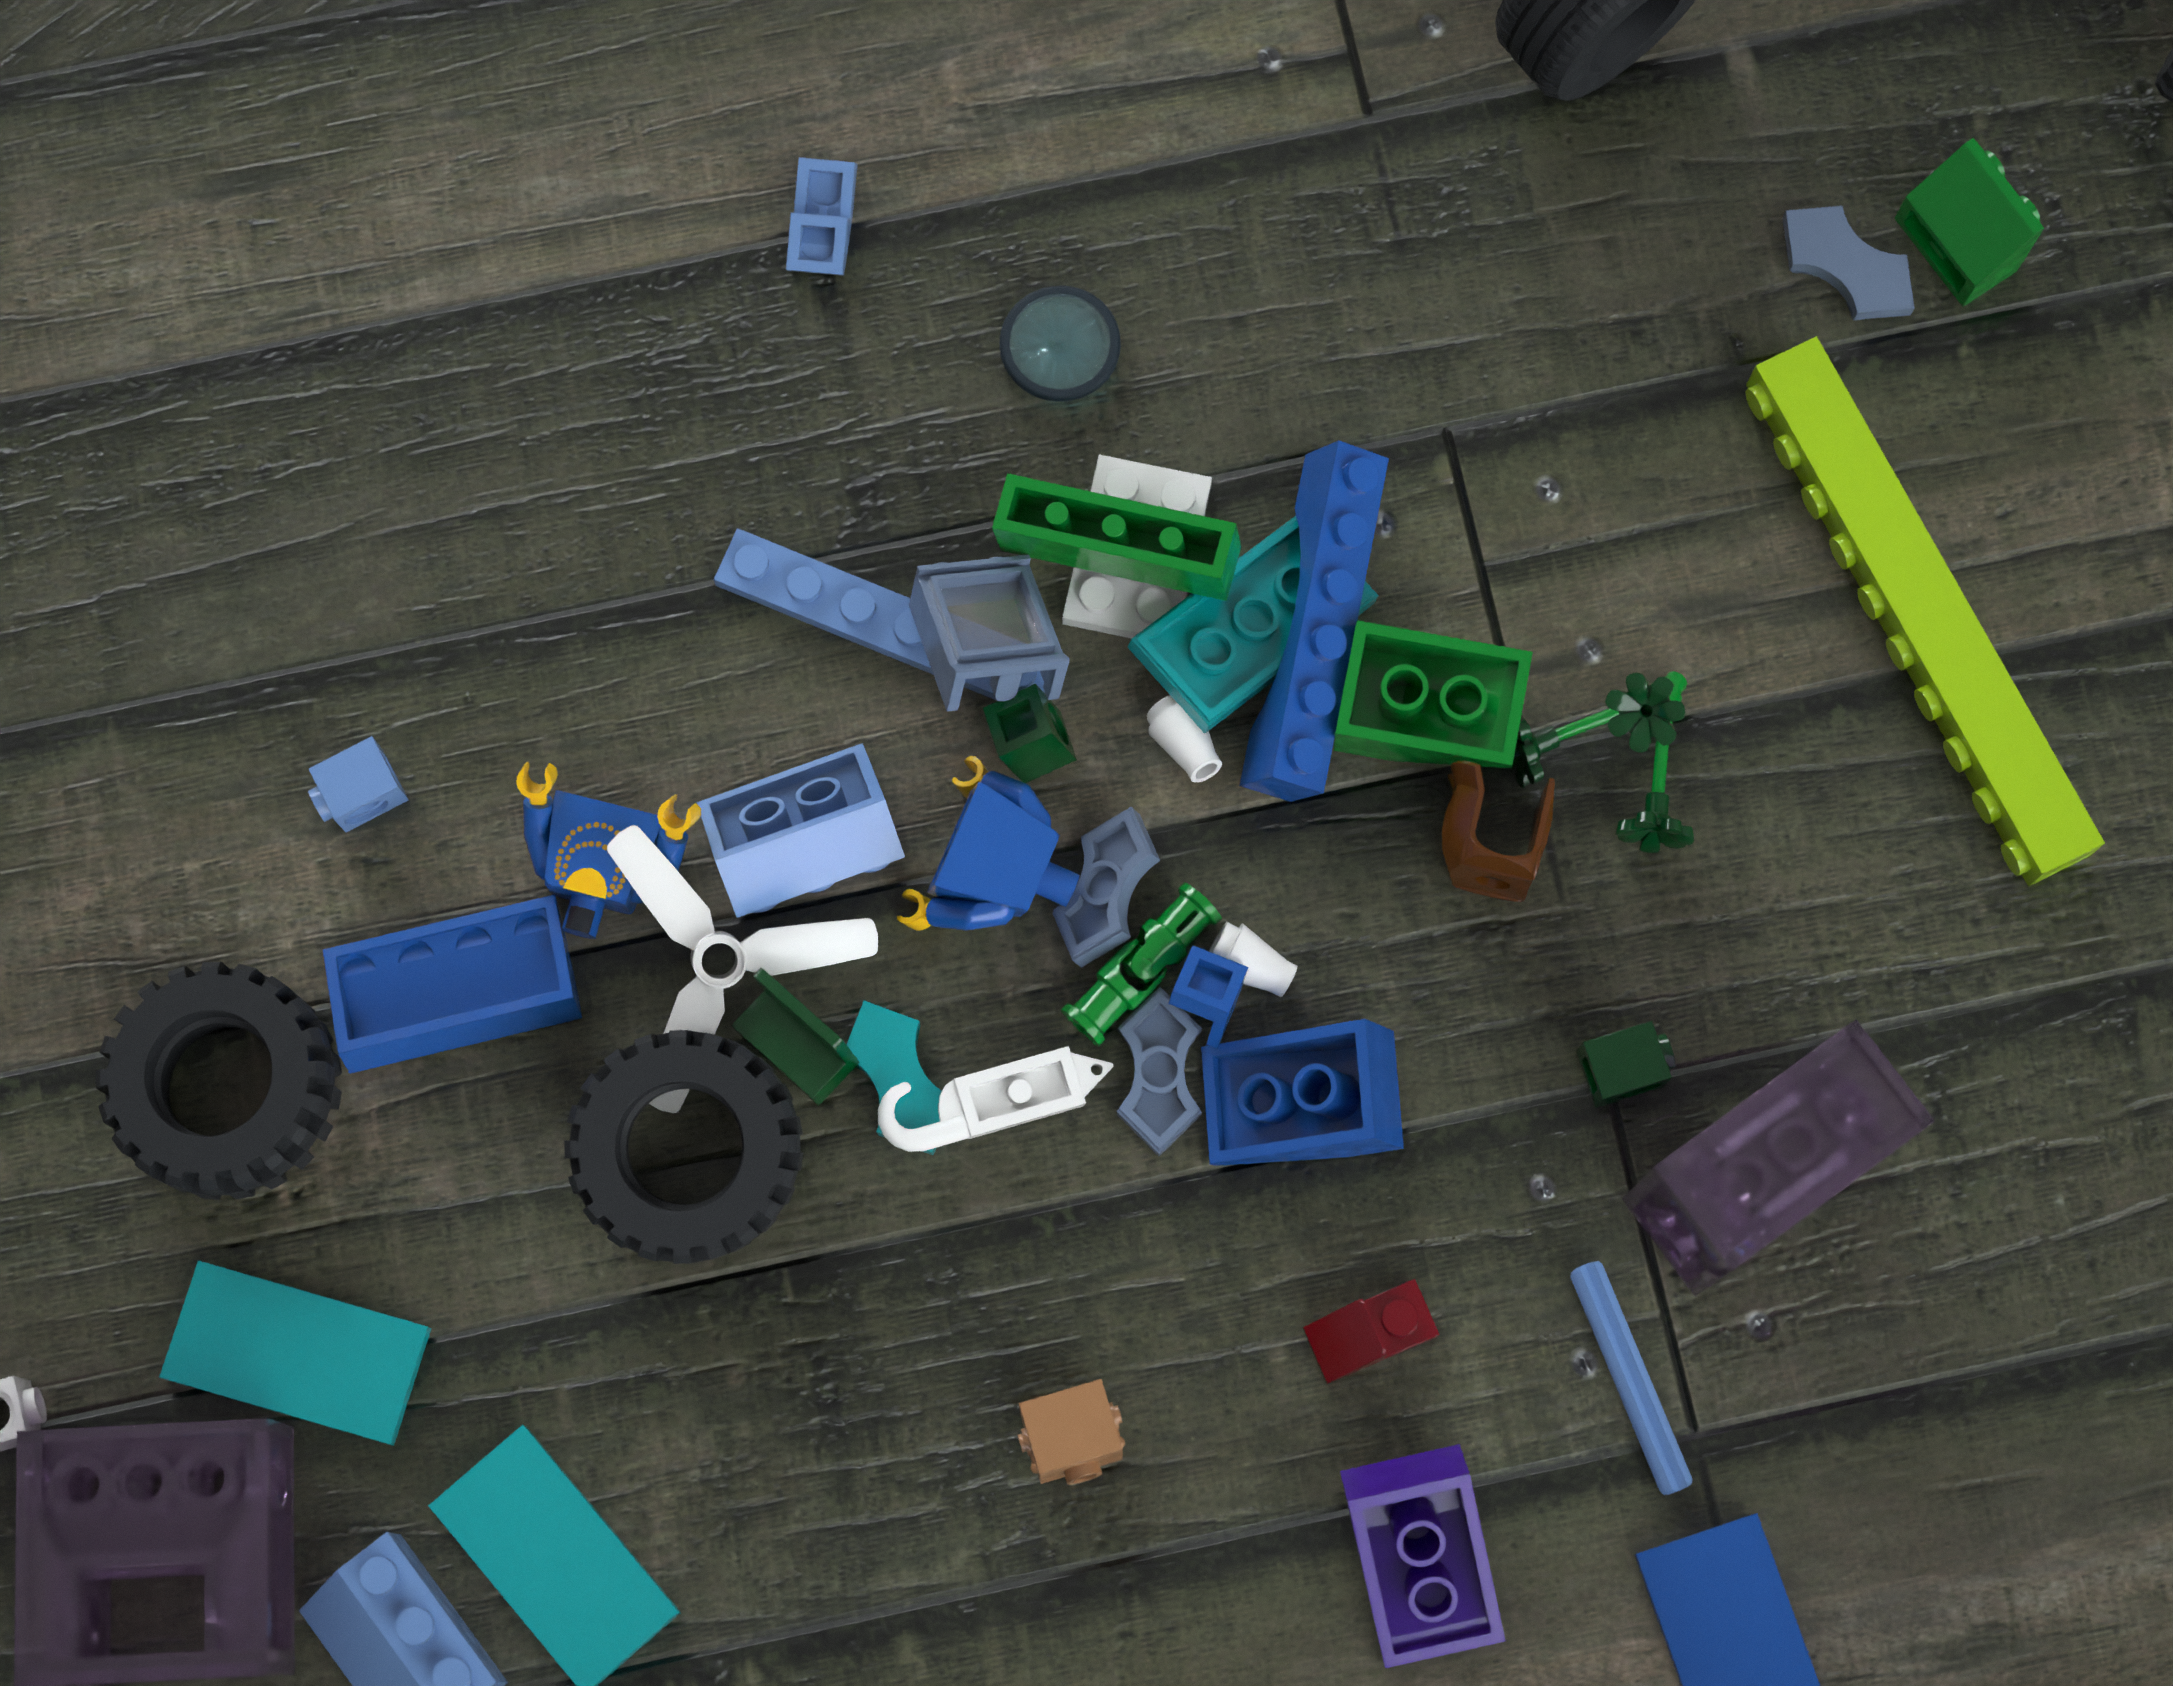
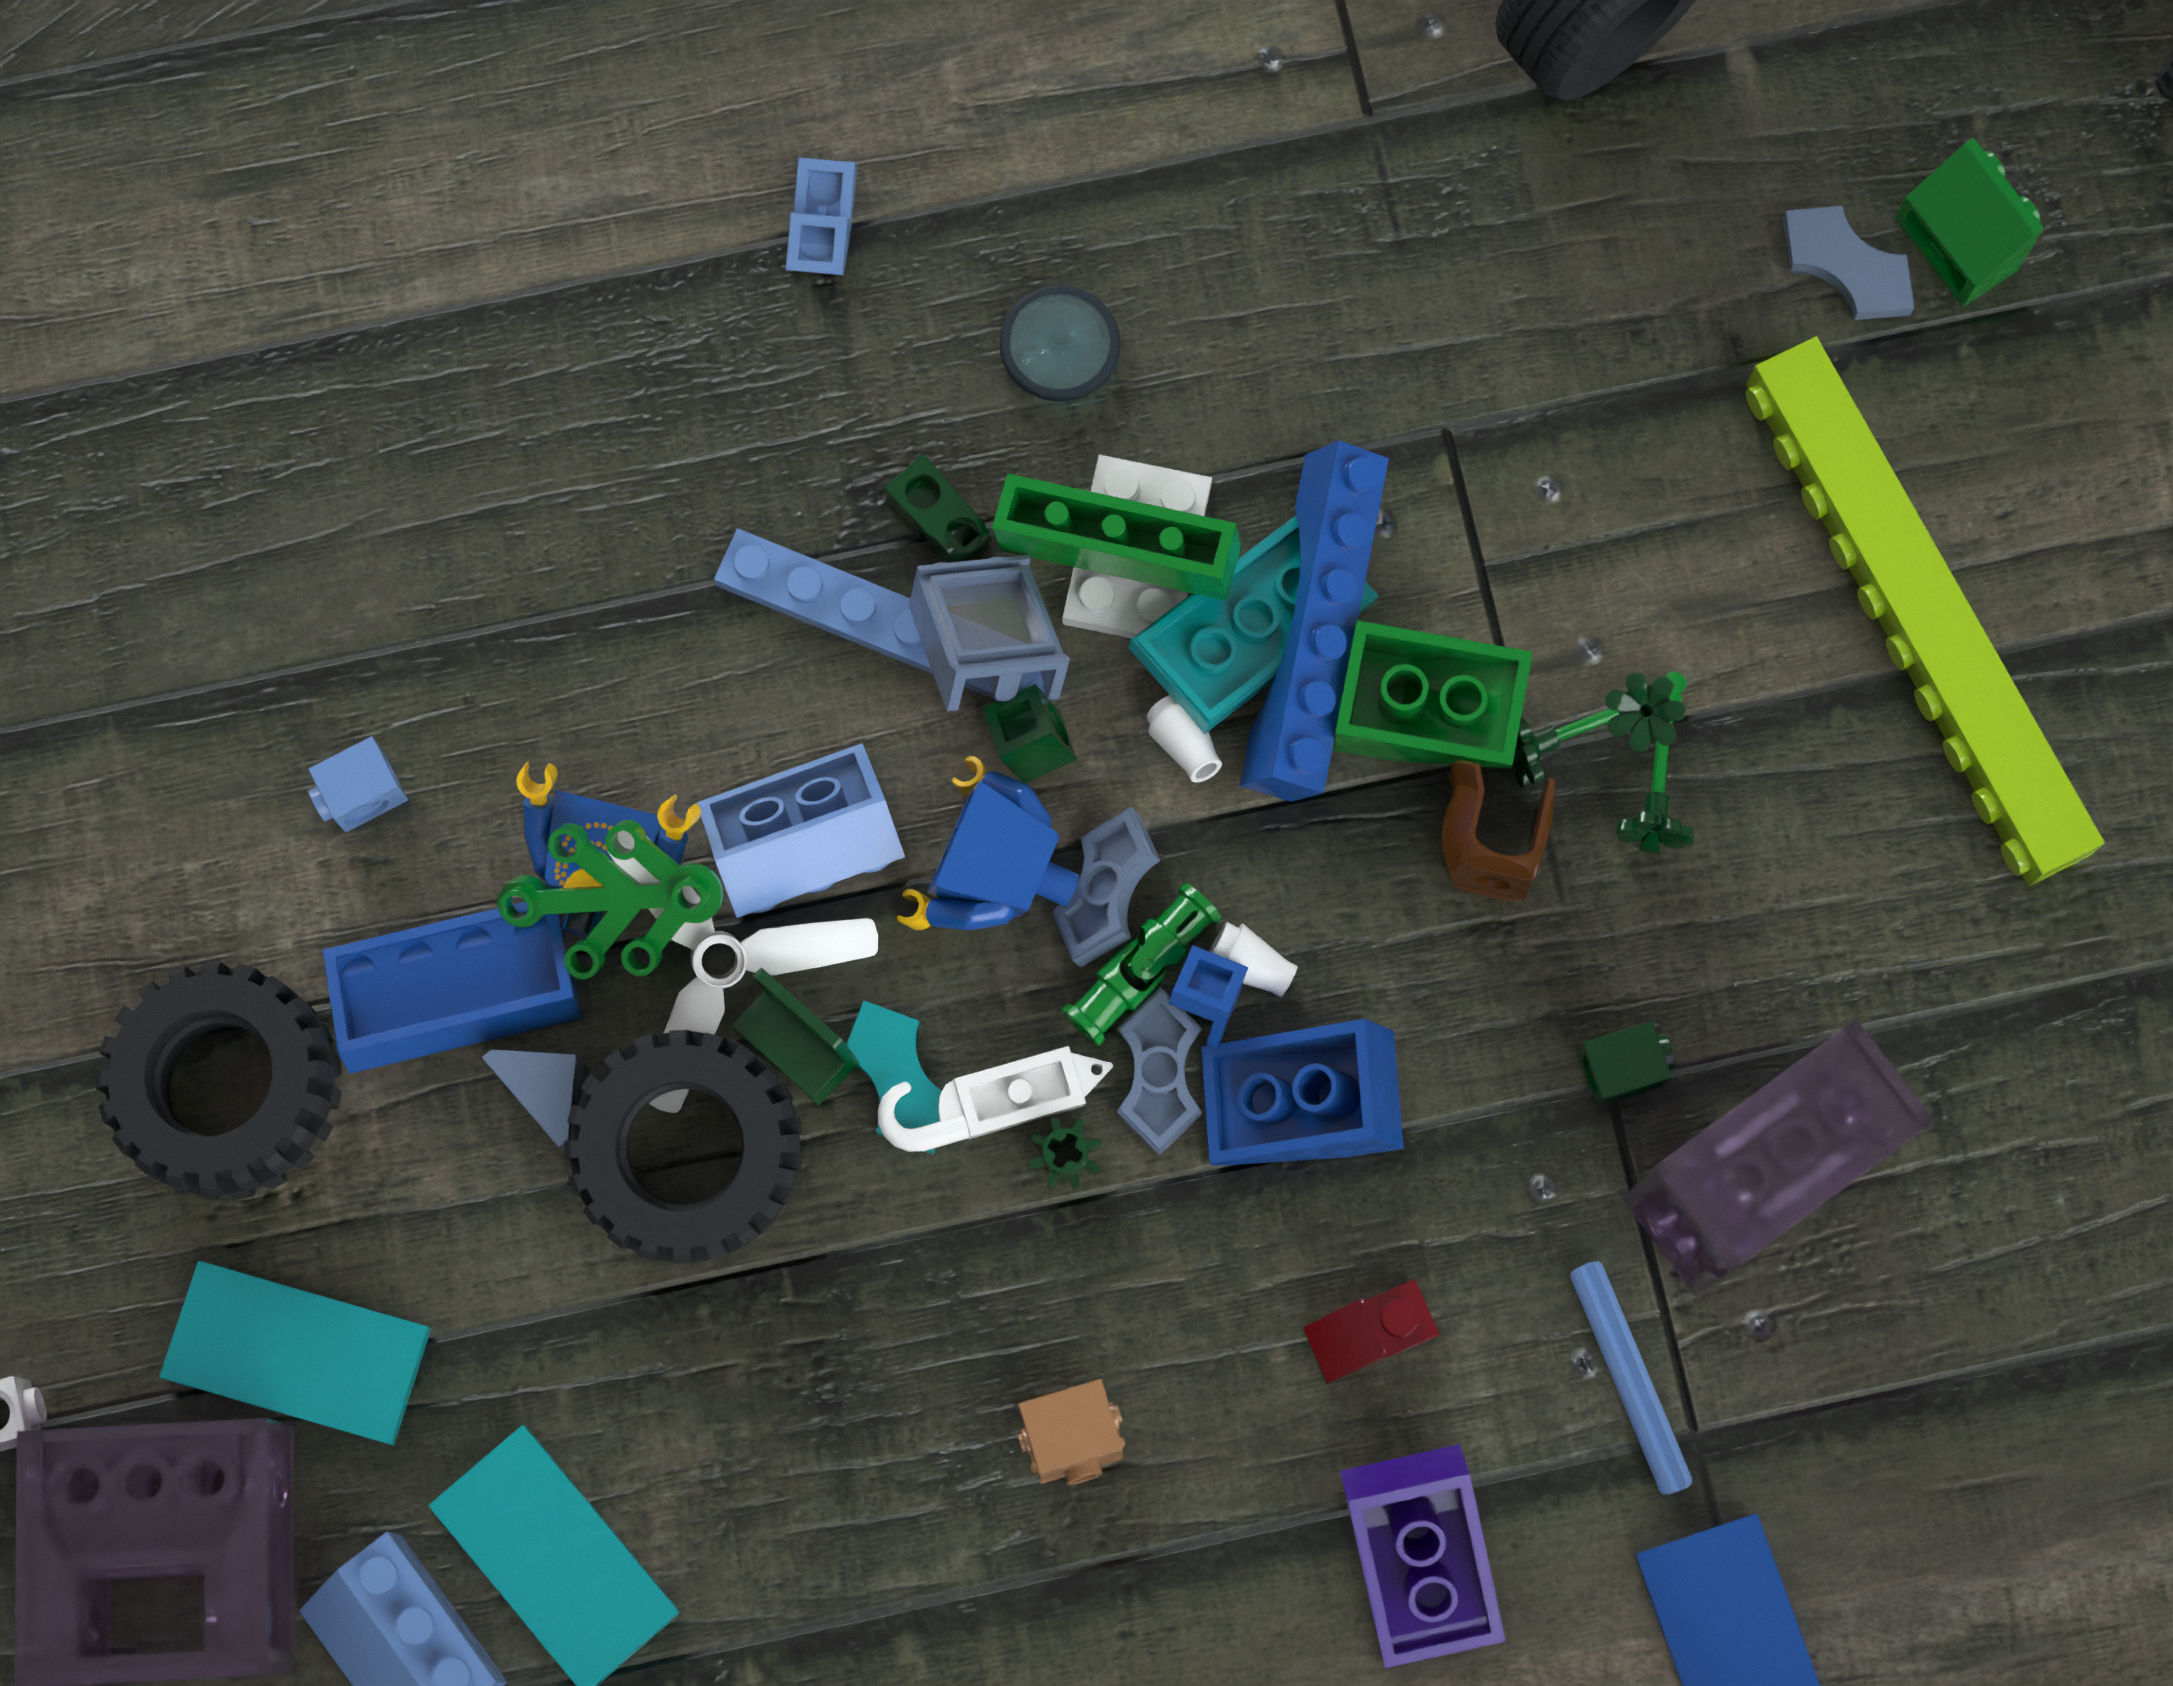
(543, 1084): none -> sand blue slope
(618, 895): none -> green plant
(936, 511): none -> dark green leg
(1059, 1139): none -> dark green gear

